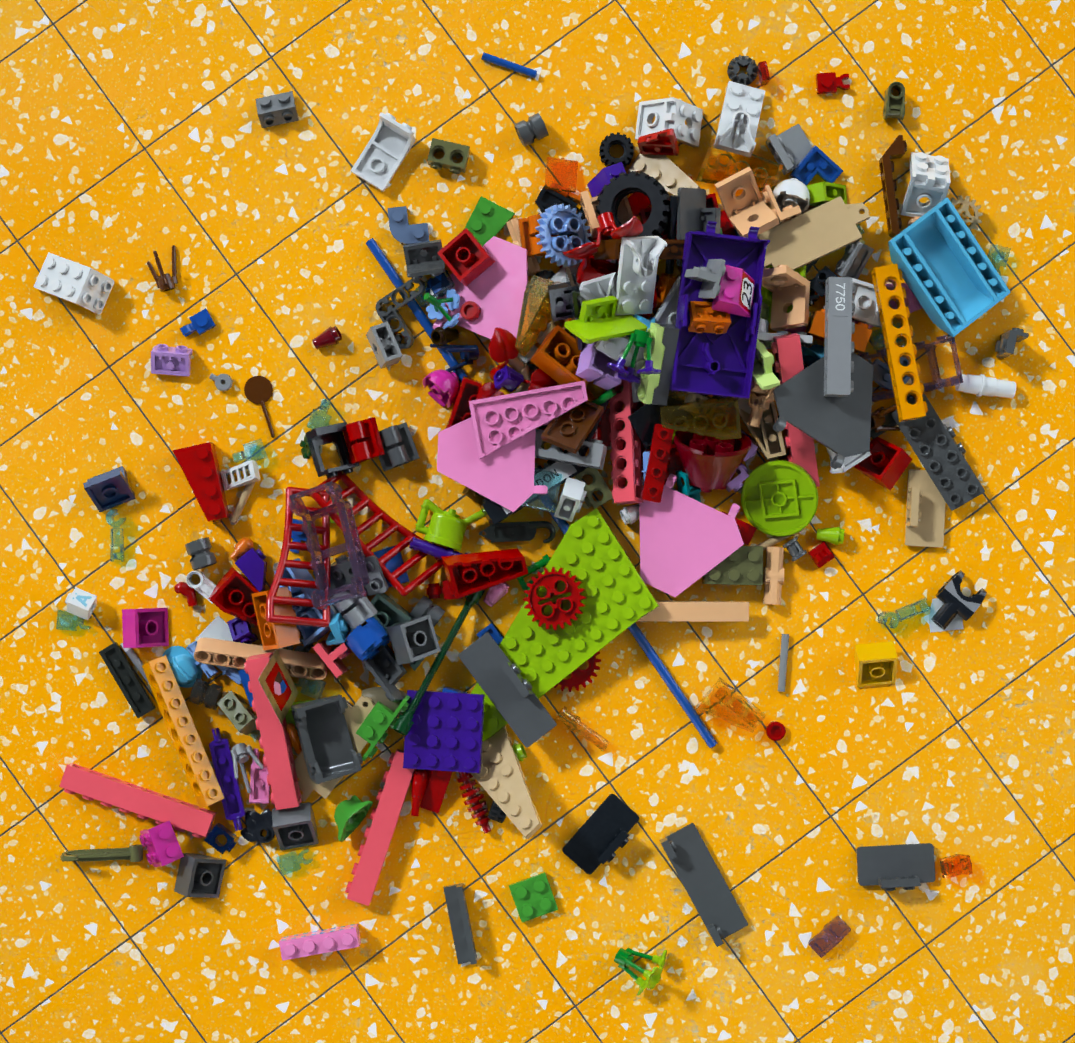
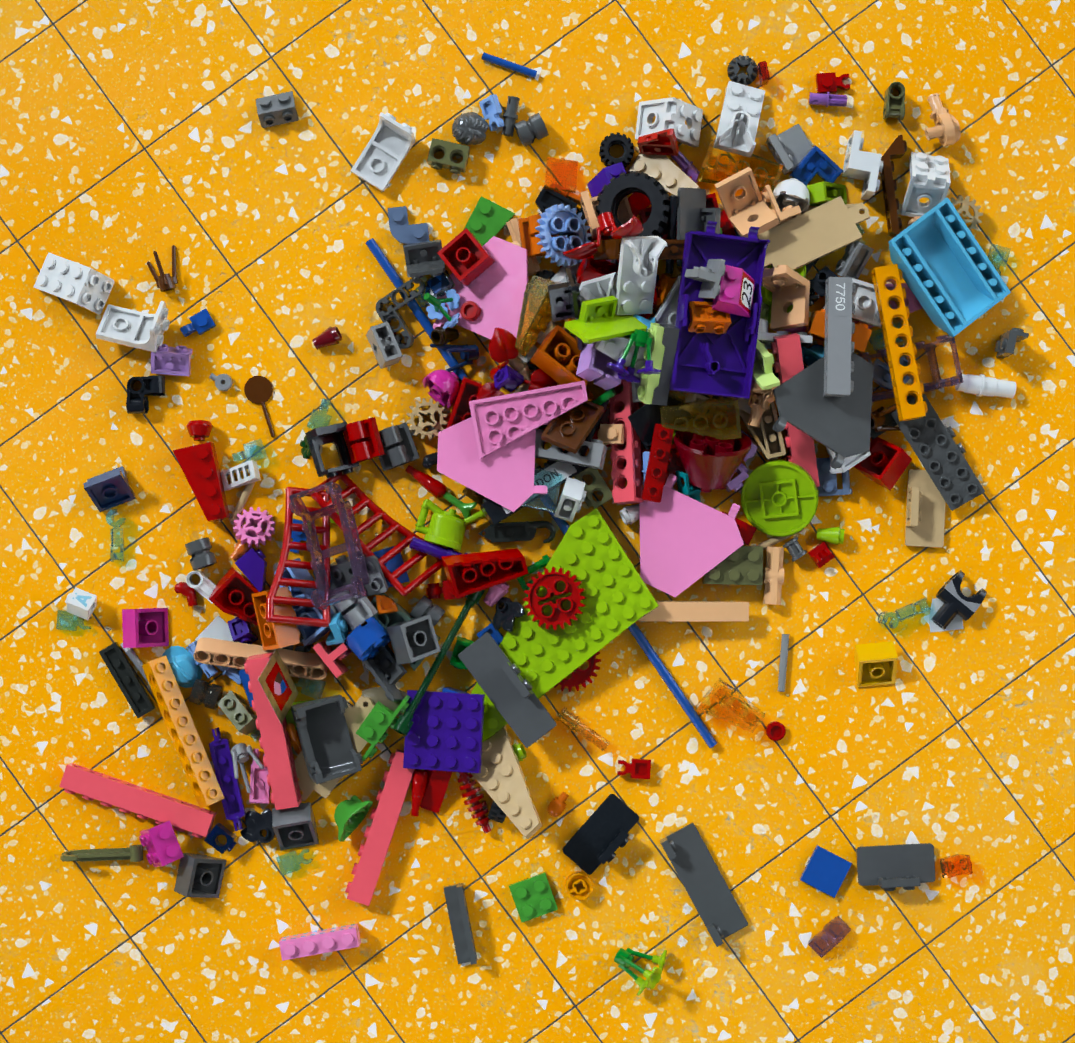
(134, 327): none -> white bracket
(137, 401): none -> black piece
(199, 429): none -> red cone
(253, 529): none -> bright pink gear
(385, 604): none -> orange tile
(422, 426): none -> tan gear
(430, 460): none -> black arm
(439, 490): none -> red piece
(461, 644): none -> green bracket
(469, 128): none -> dark grey hair
(491, 109): none -> light blue plate
(506, 616): none -> black plate
(510, 116): none -> dark grey pin
(557, 805): none -> orange cylinder
(579, 885): none -> light orange wheel
(611, 433): none -> light nougat bracket
(638, 768): none -> red plate
(687, 167): none -> medium lavender axle
(825, 871): none -> blue tile
(827, 99): none -> medium lavender axle
(828, 481): none -> sand blue plate
(862, 165): none -> white bracket
(946, 126): none -> light nougat pin

